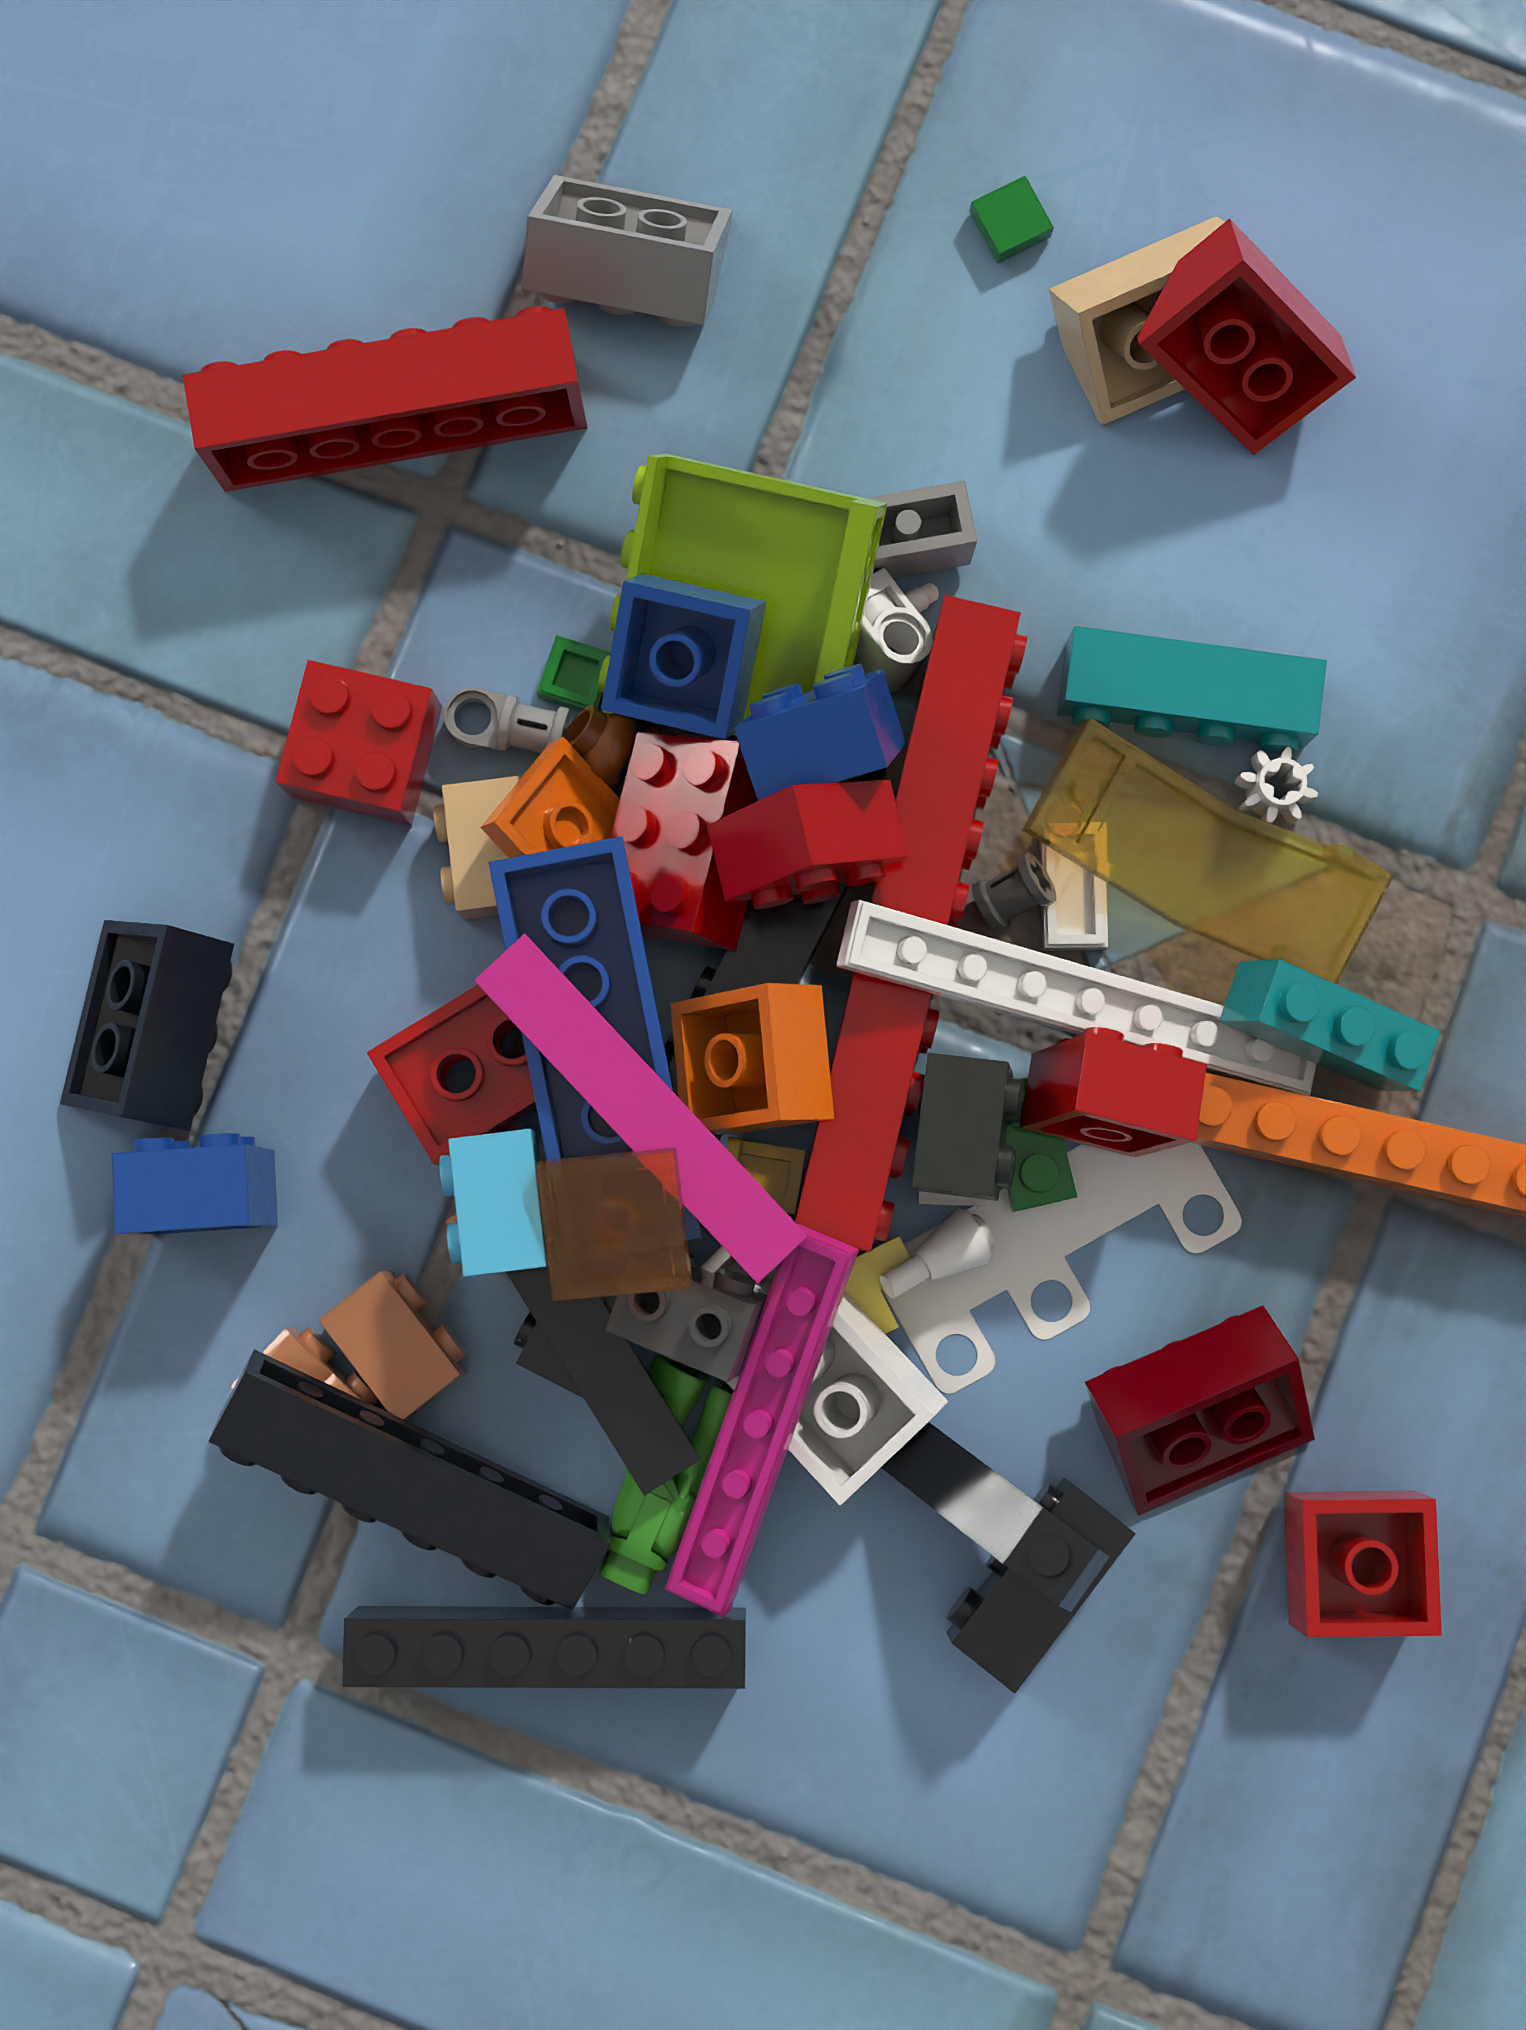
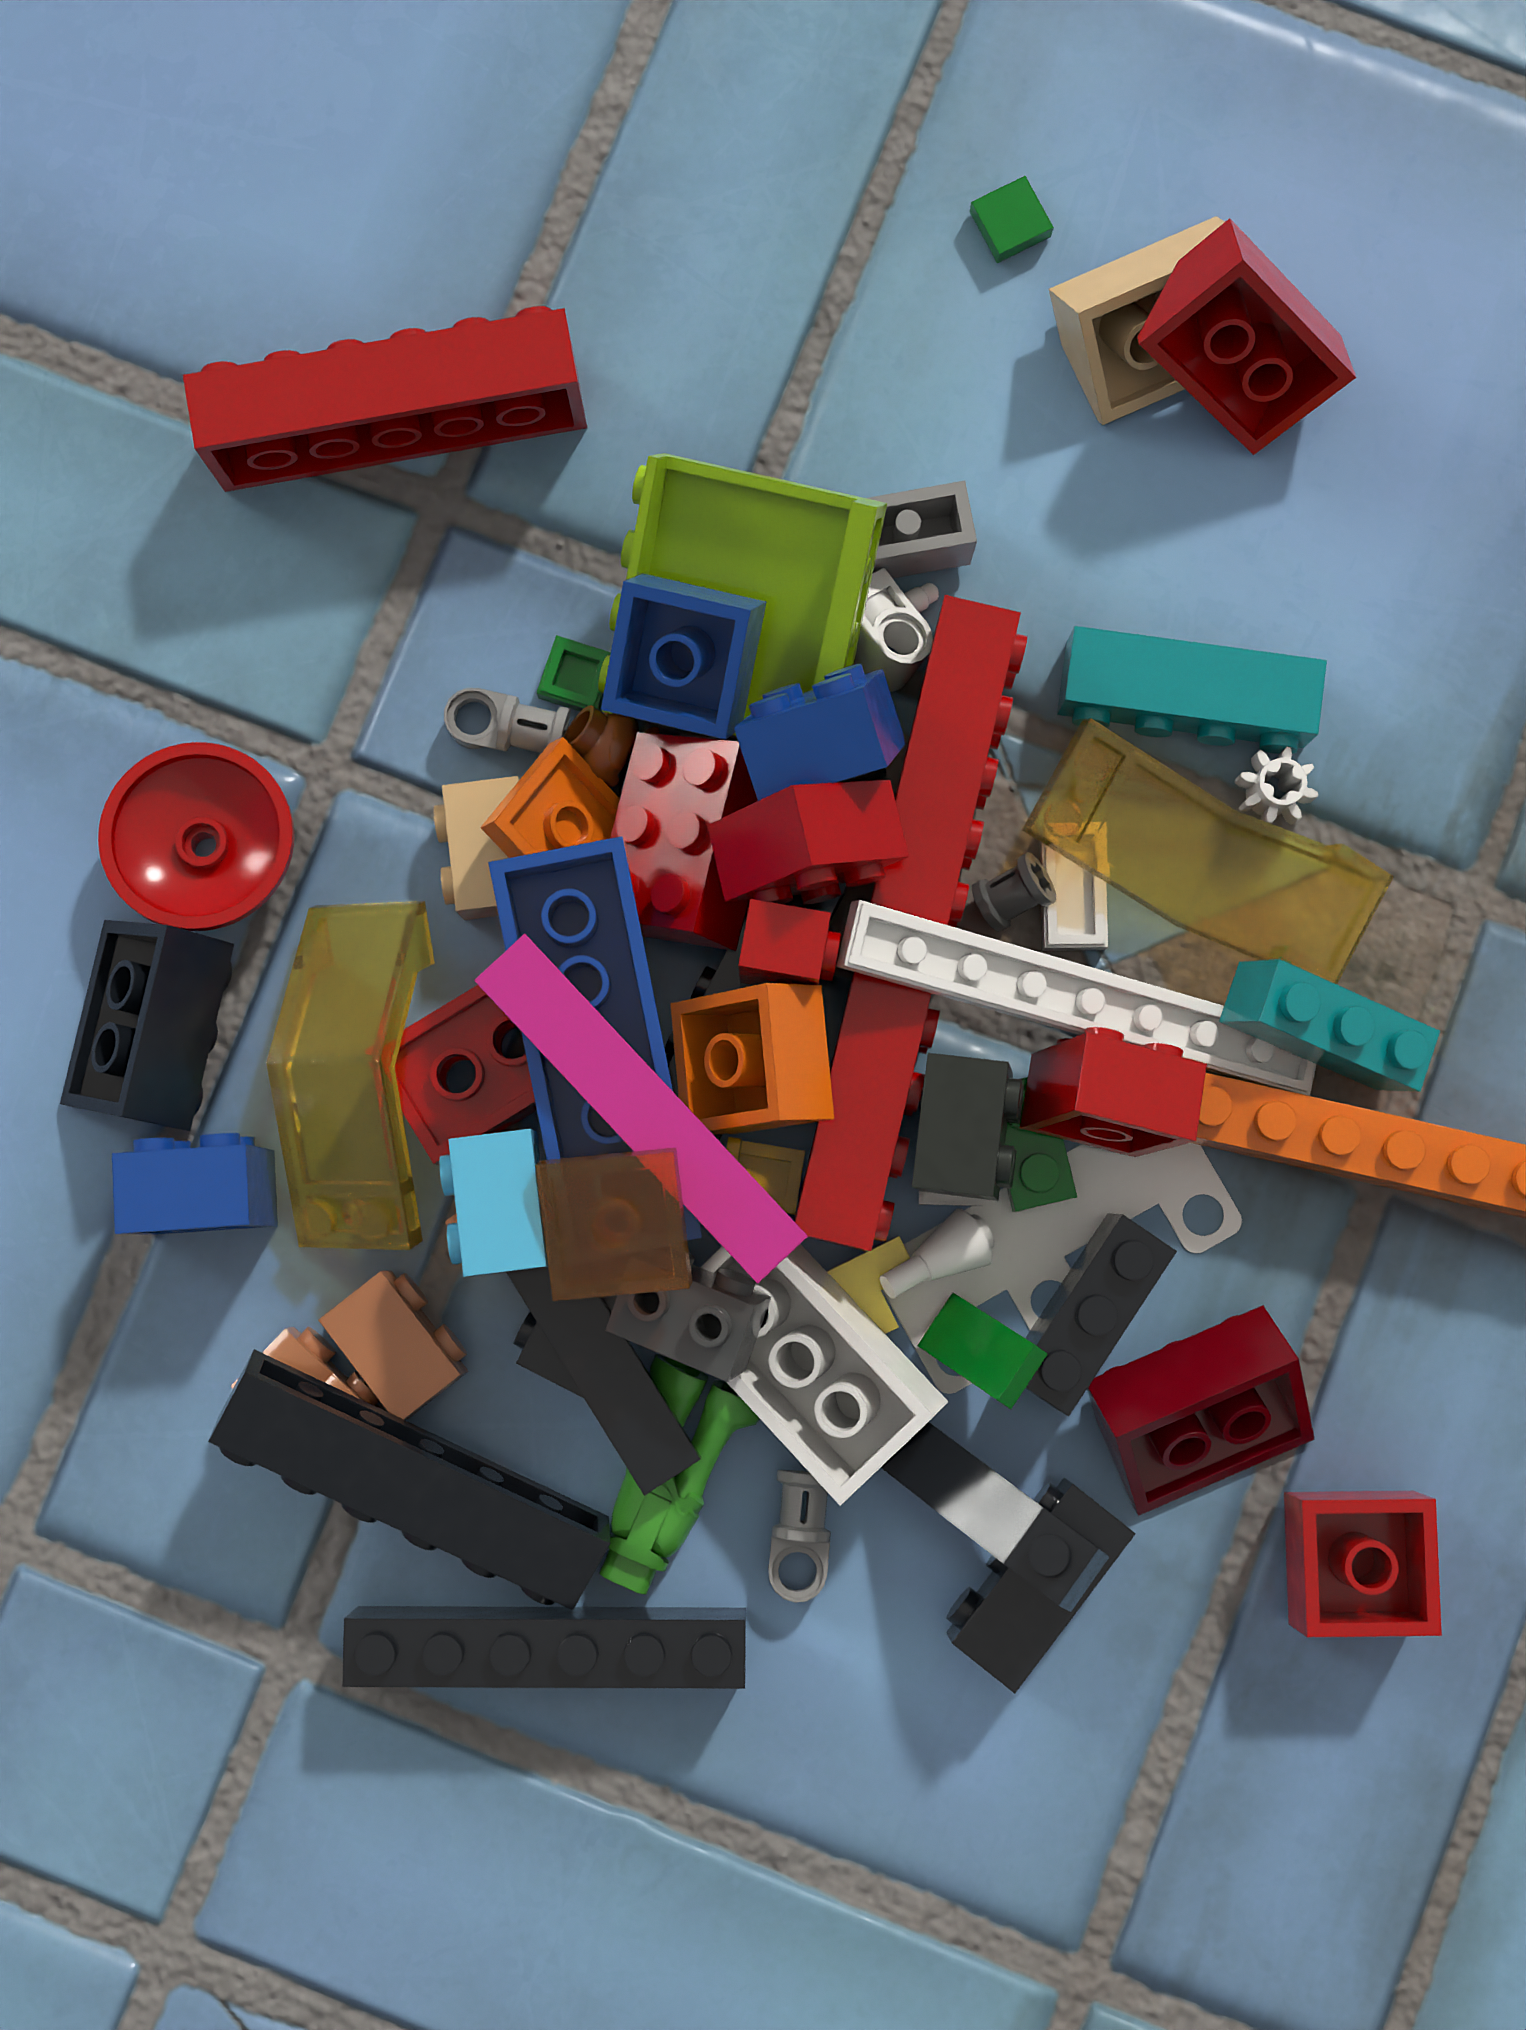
(171, 806): none -> red dish
(338, 1075): none -> clear yellow windscreen
(359, 742): red brick -> none
(625, 250): light grey slope -> none
(760, 1421): dark pink tile -> none
(787, 945): none -> red brick
(800, 1536): none -> light grey connector
(982, 1350): none -> green tile
(1094, 1308): none -> black brick

